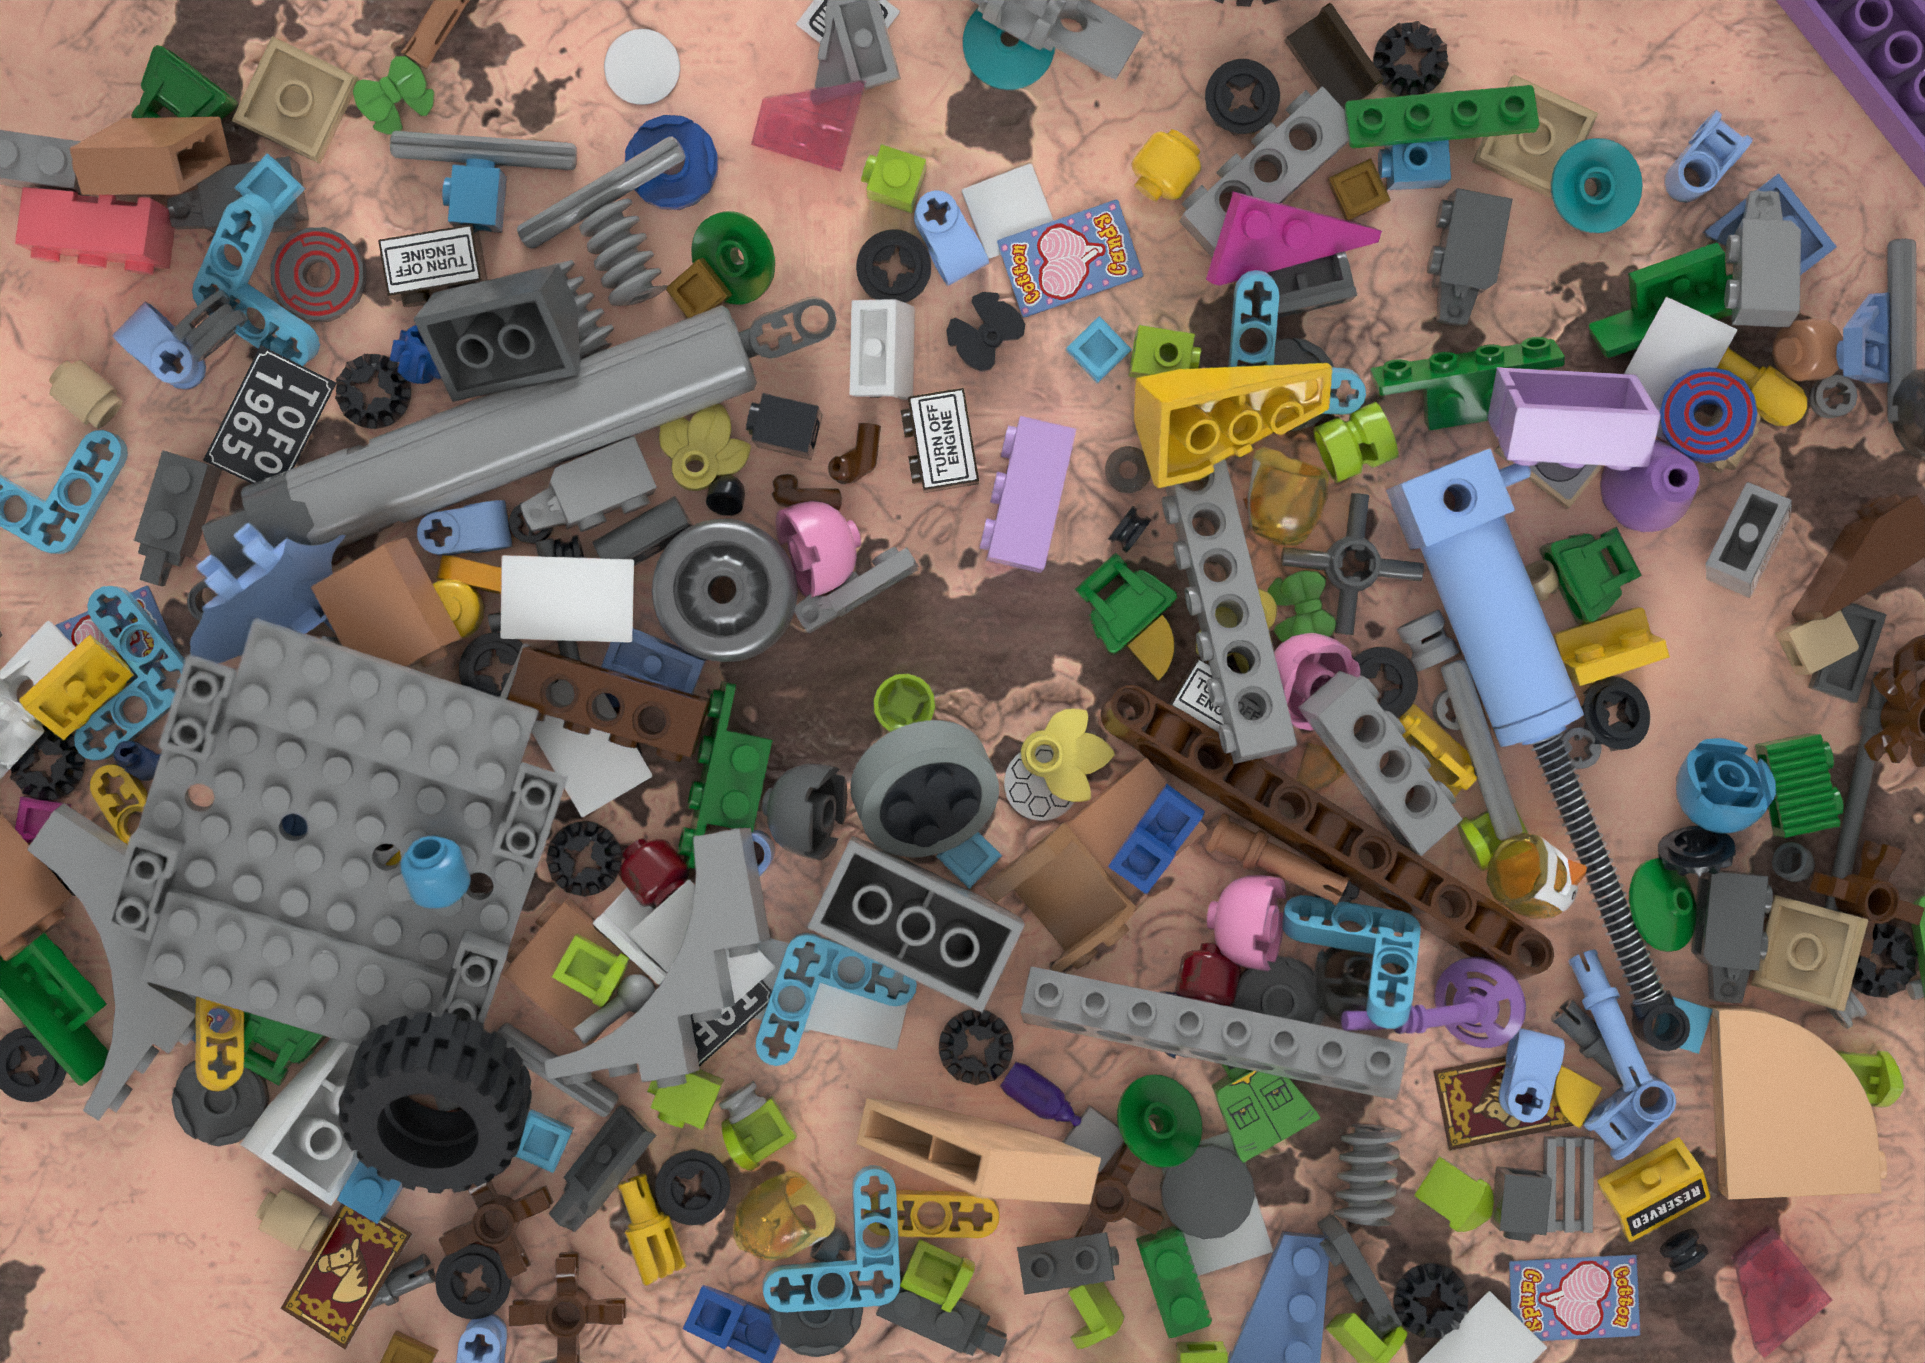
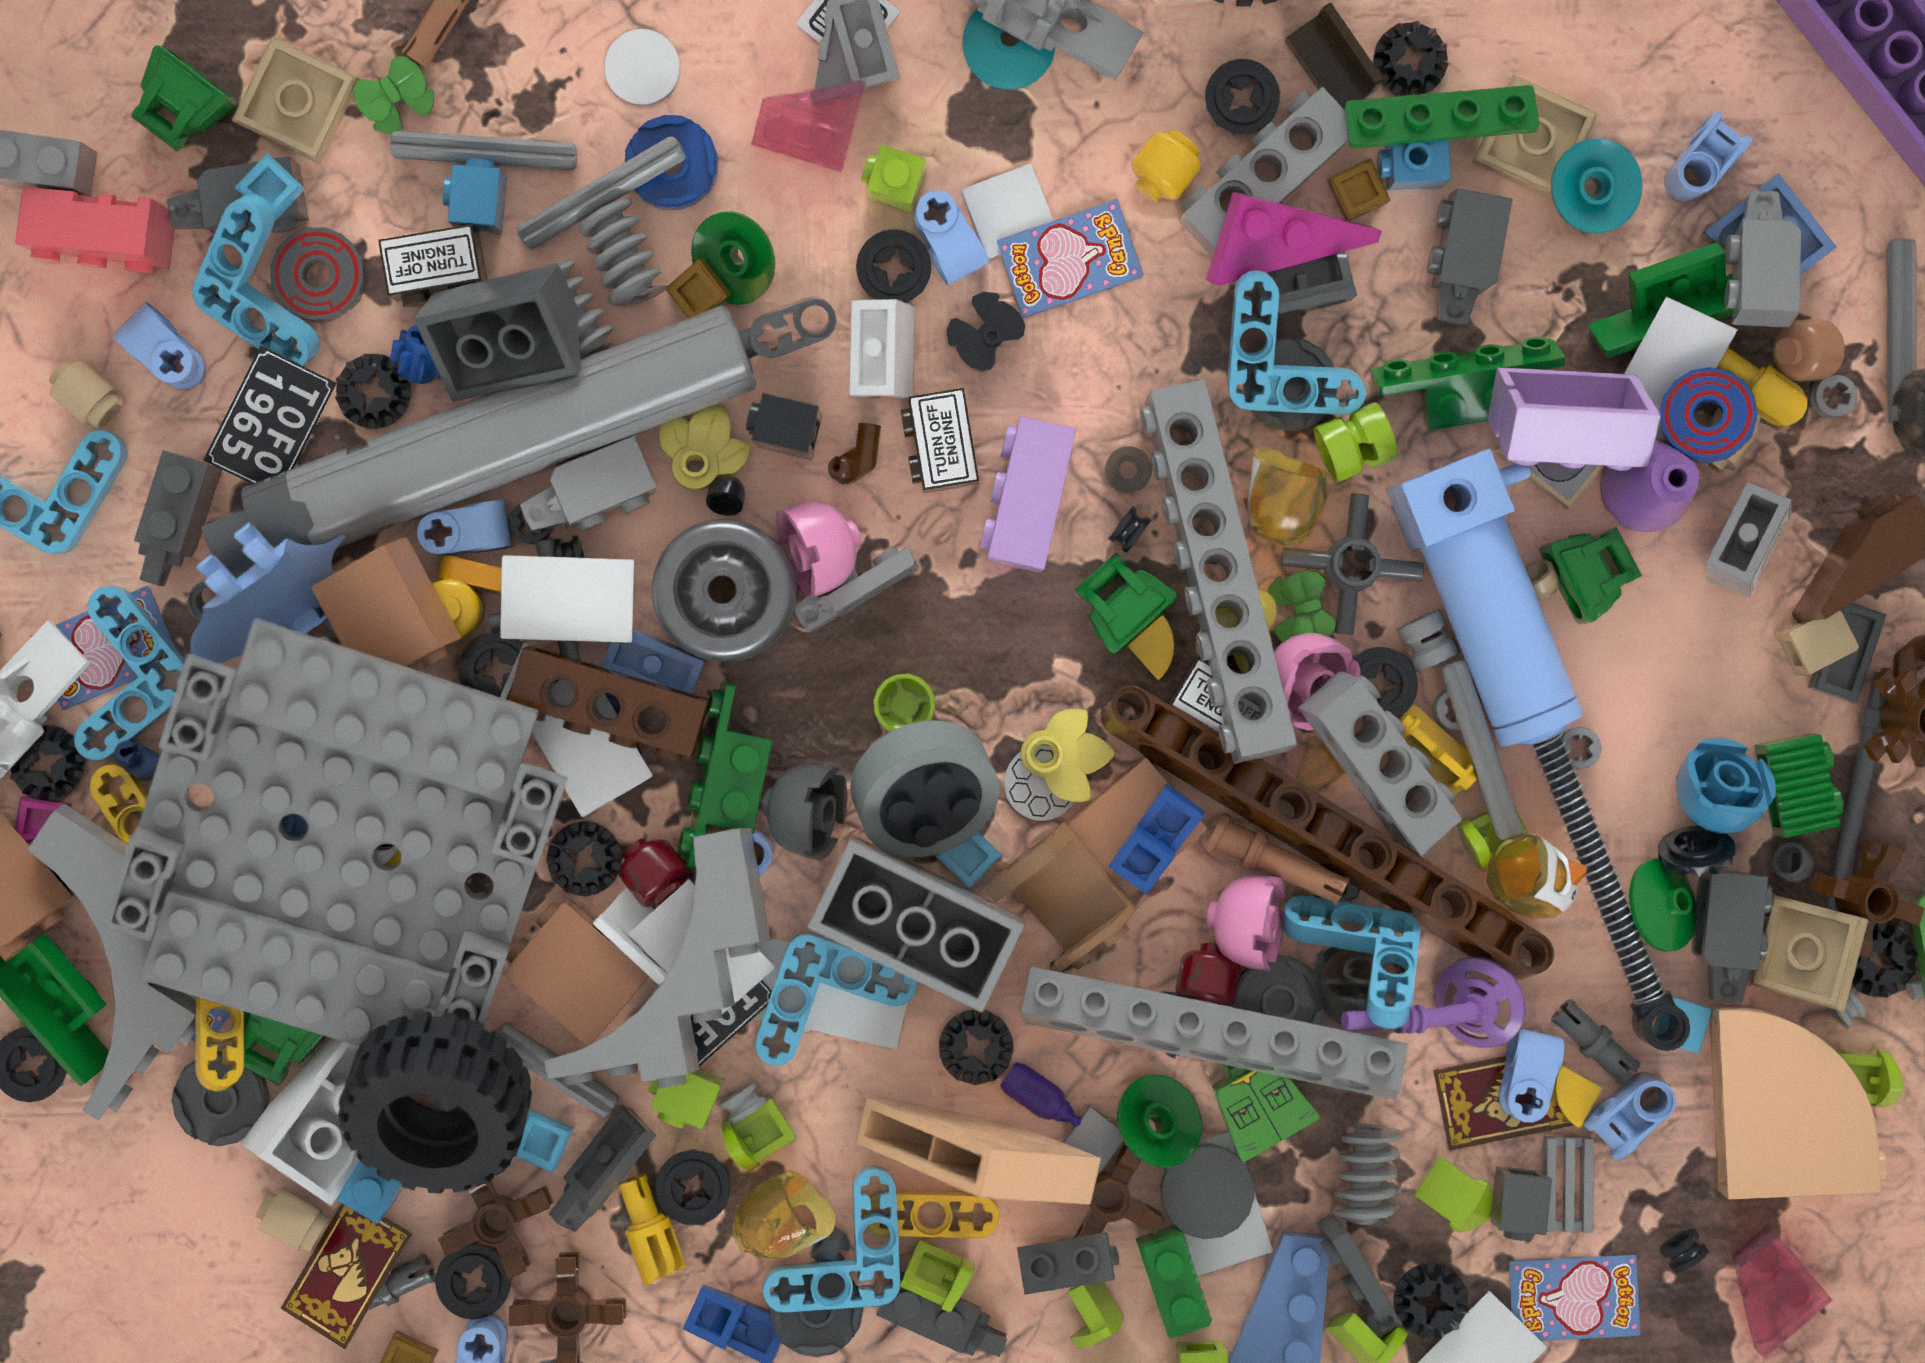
(77, 687): yellow bracket -> none
(150, 156): nougat brick -> none
(214, 329): dark grey wheel -> none
(435, 872): dark azure head -> none
(591, 970): lime tile -> none
(631, 996): light grey bar -> none
(645, 533): dark grey brick -> none
(787, 493): reddish brown arm -> none
(1098, 349): medium azure tile -> none
(1162, 351): lime brick -> none
(1208, 414): yellow wedge -> none
(1609, 646): yellow bracket -> none
(1610, 1020): light blue pin -> none
(1632, 713): black gear -> none
(1655, 1188): yellow panel -> none
(1866, 341): medium blue wing -> none

